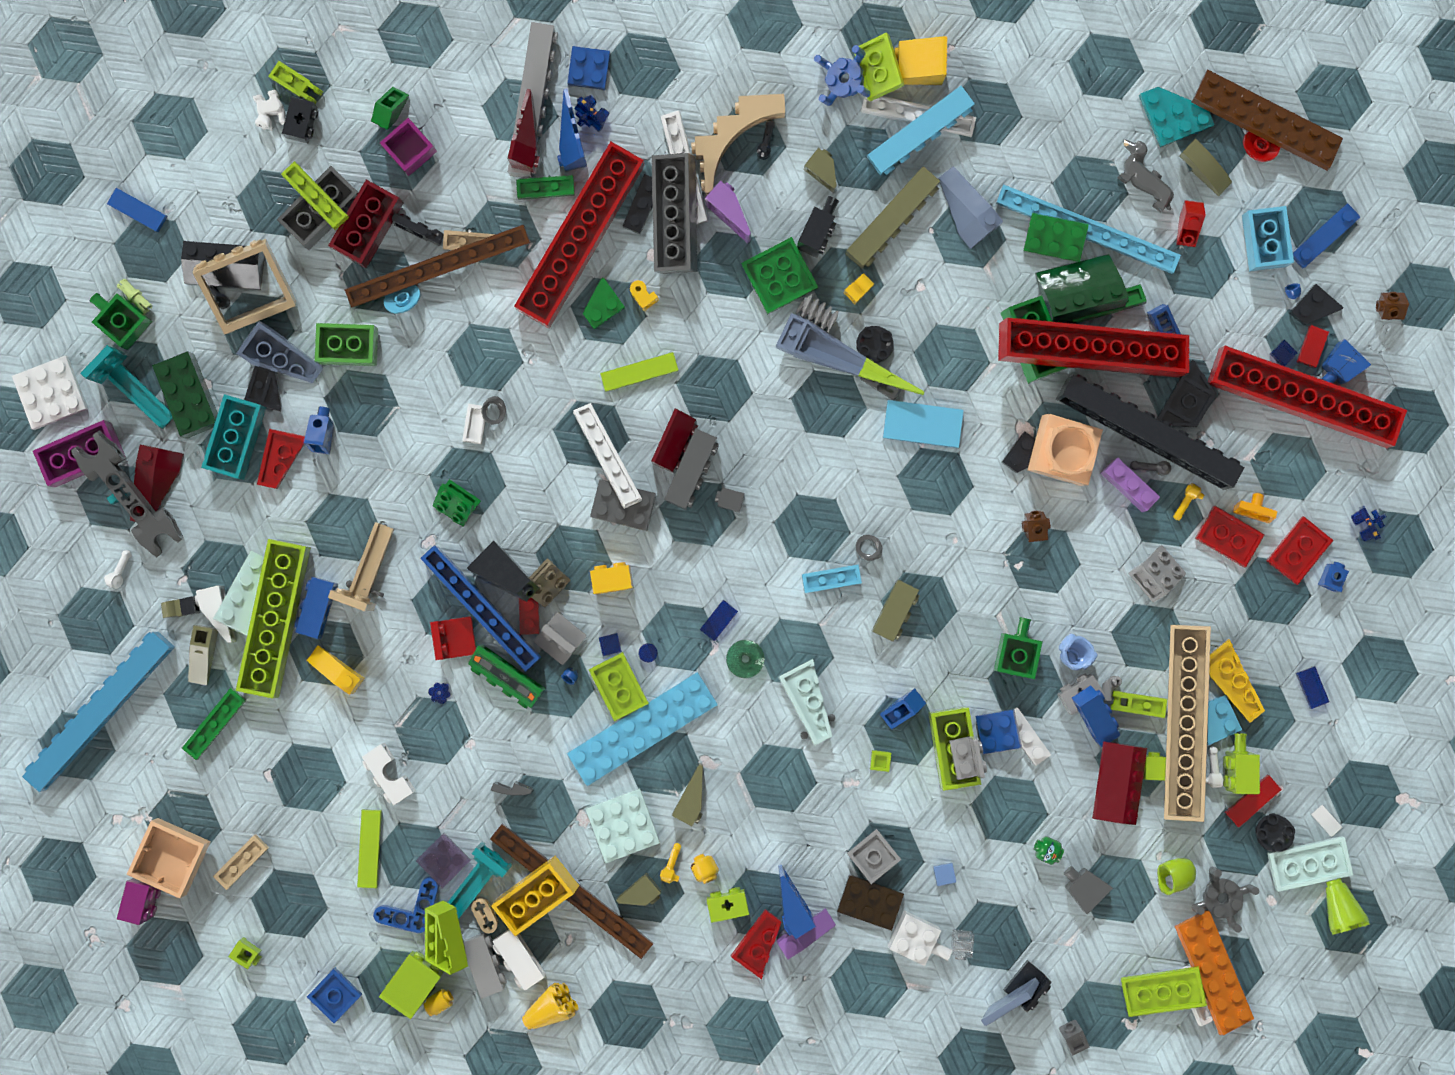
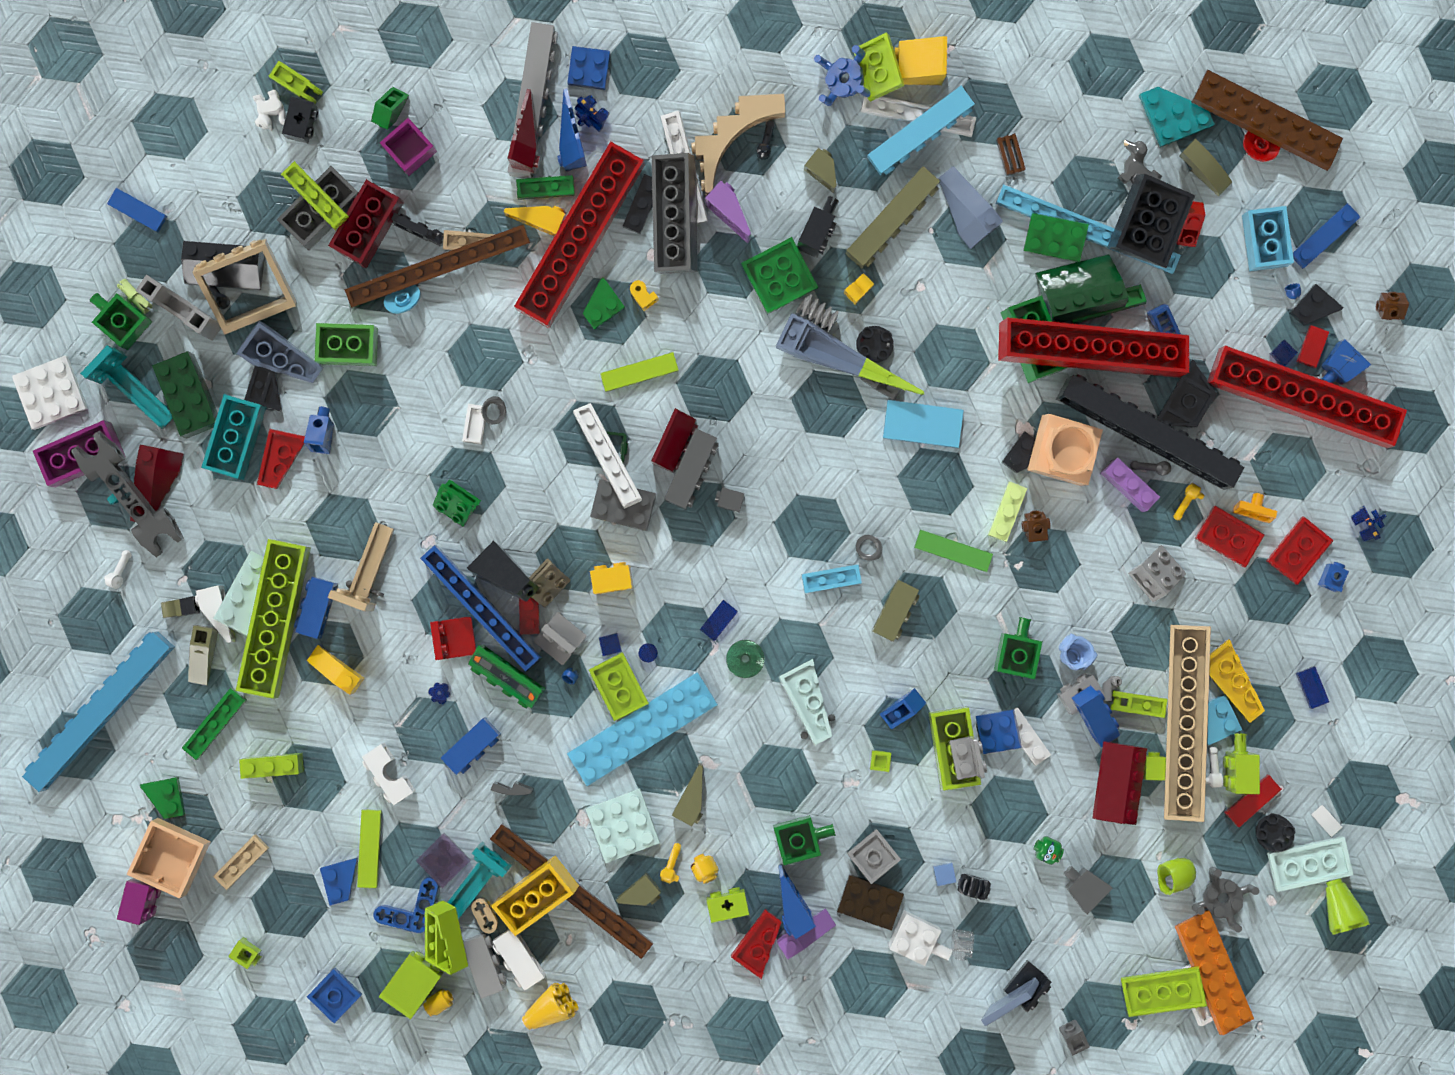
(165, 796): none -> green wing
(179, 307): none -> light grey arch
(271, 765): none -> lime brick
(339, 880): none -> blue wing
(471, 746): none -> blue brick
(539, 217): none -> yellow slope
(624, 445): none -> dark green piece
(799, 839): none -> green brick
(953, 551): none -> bright green tile
(974, 886): none -> black gear
(1007, 511): none -> yellowish green plate
(1013, 137): none -> reddish brown tile
(1151, 220): none -> black slope

